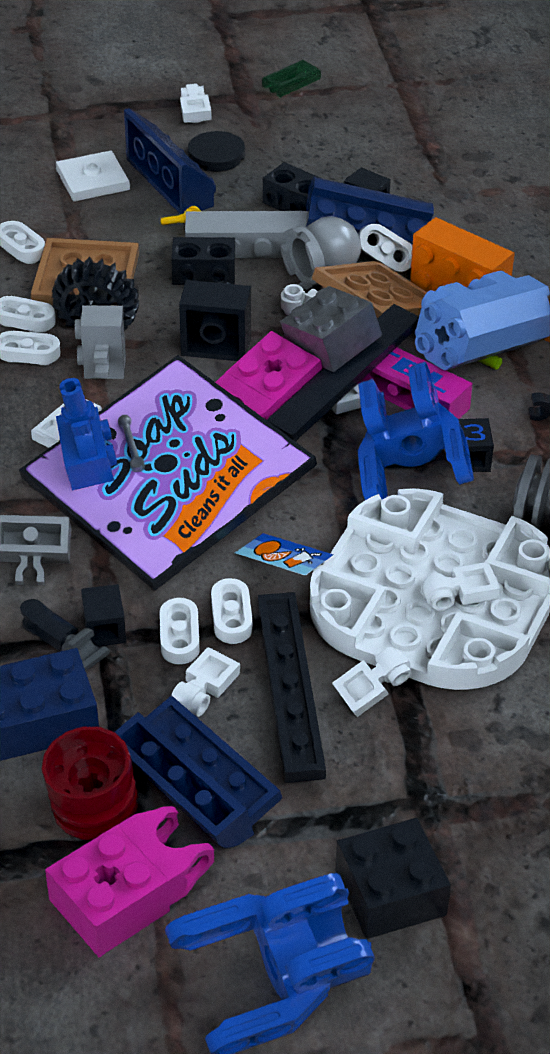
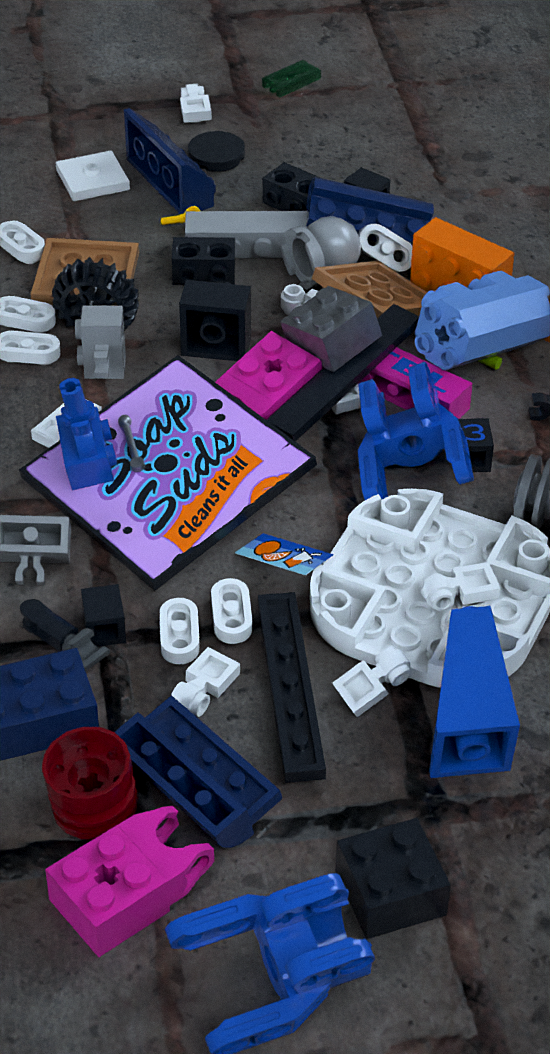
(476, 705): none -> blue slope

